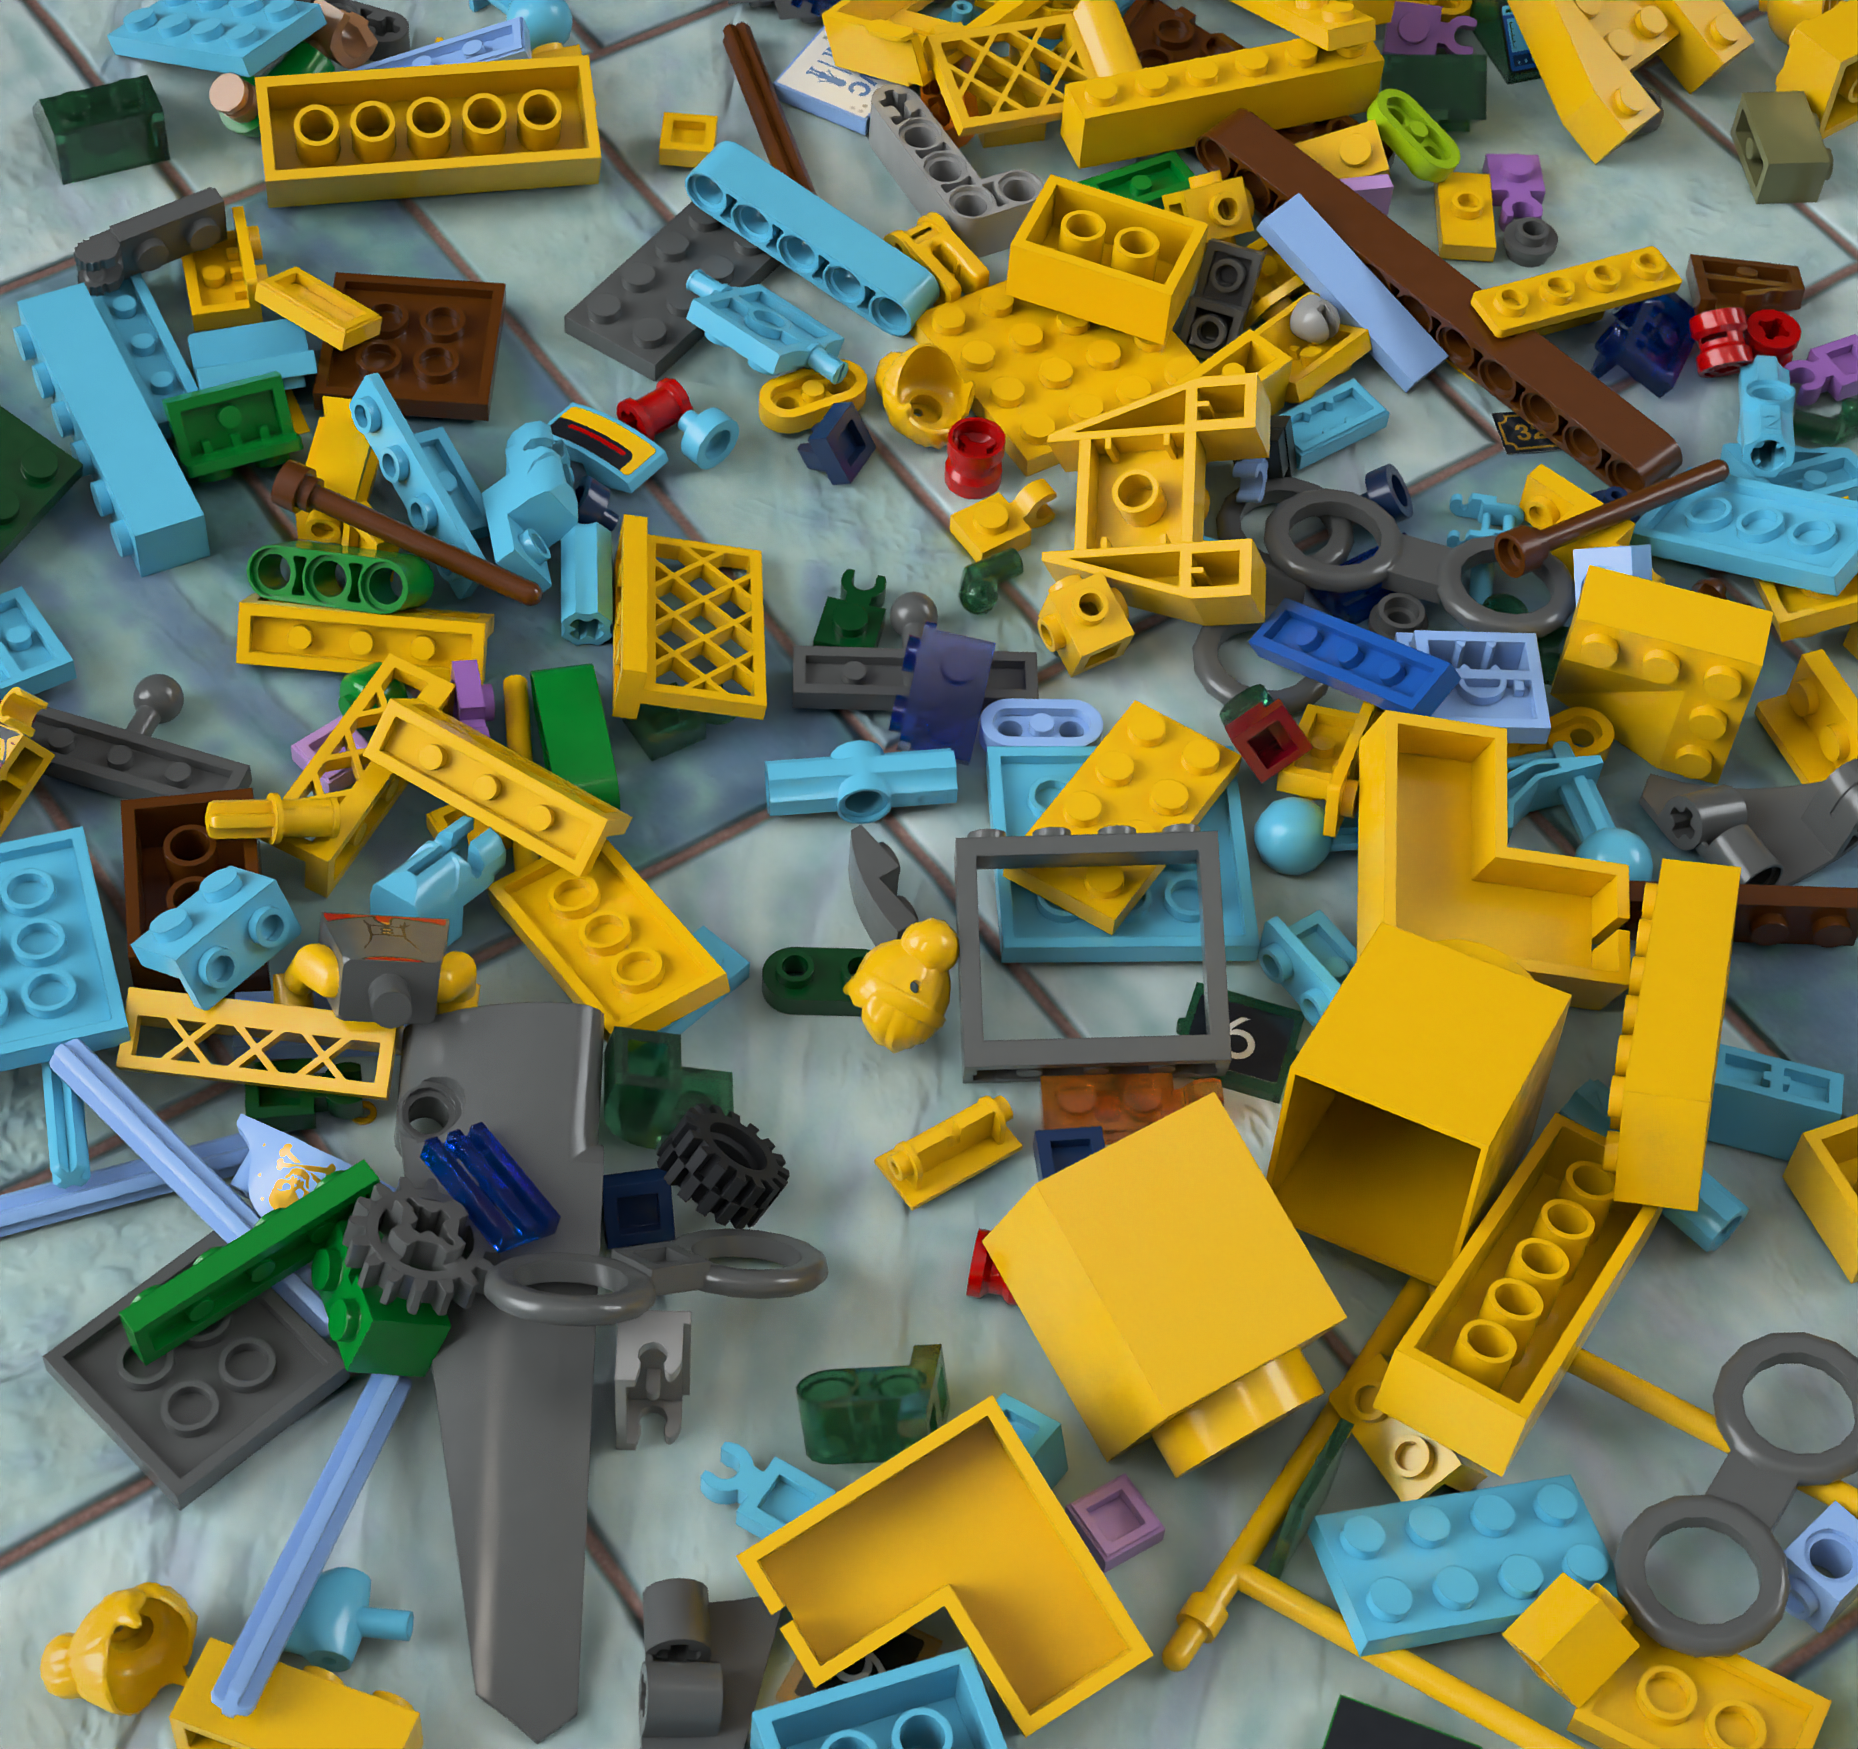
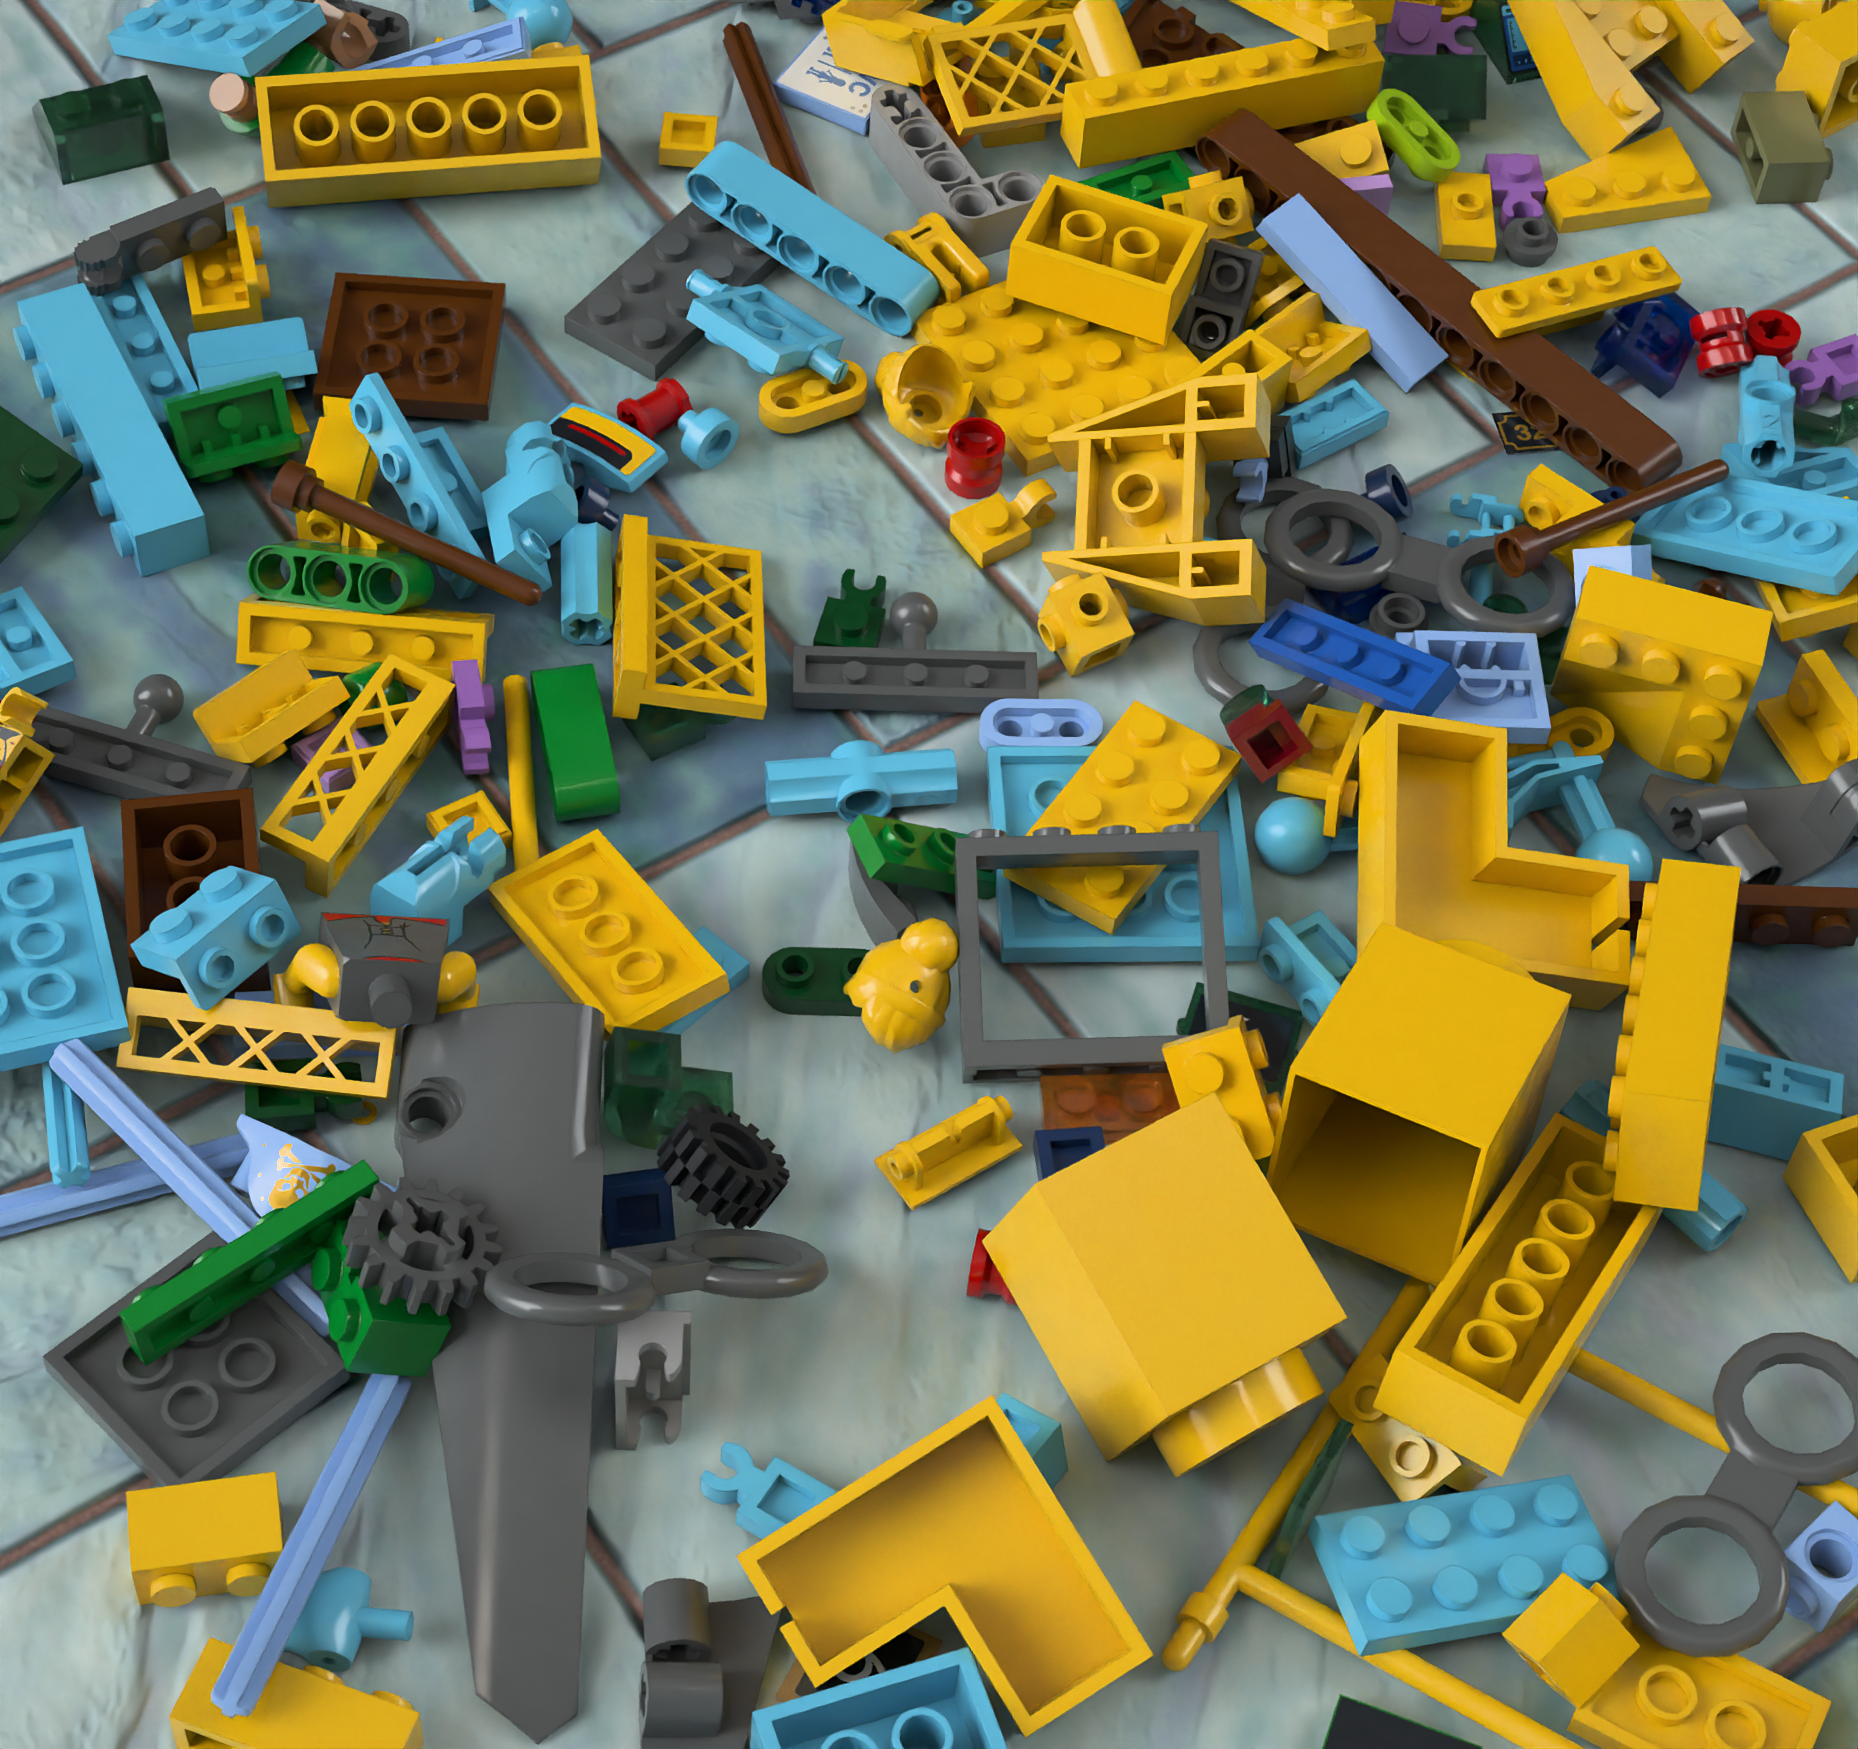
(123, 1650): yellow piece -> none
(204, 1538): none -> yellow brick
(267, 708): none -> yellow bracket
(273, 818): yellow axle -> none
(318, 308): yellow tile -> none
(494, 784): yellow fence -> none
(499, 1182): clear blue tile -> none
(838, 444): dark blue tile -> none
(873, 1410): clear green tile -> none
(912, 854): none -> green hinge
(943, 692): clear blue bracket -> none
(980, 580): clear green arm -> none
(1115, 1522): lavender tile -> none
(1229, 1064): none -> yellow bracket
(1314, 319): light grey hinge -> none
(1628, 186): none -> yellow wing
(1742, 284): reddish brown wing -> none

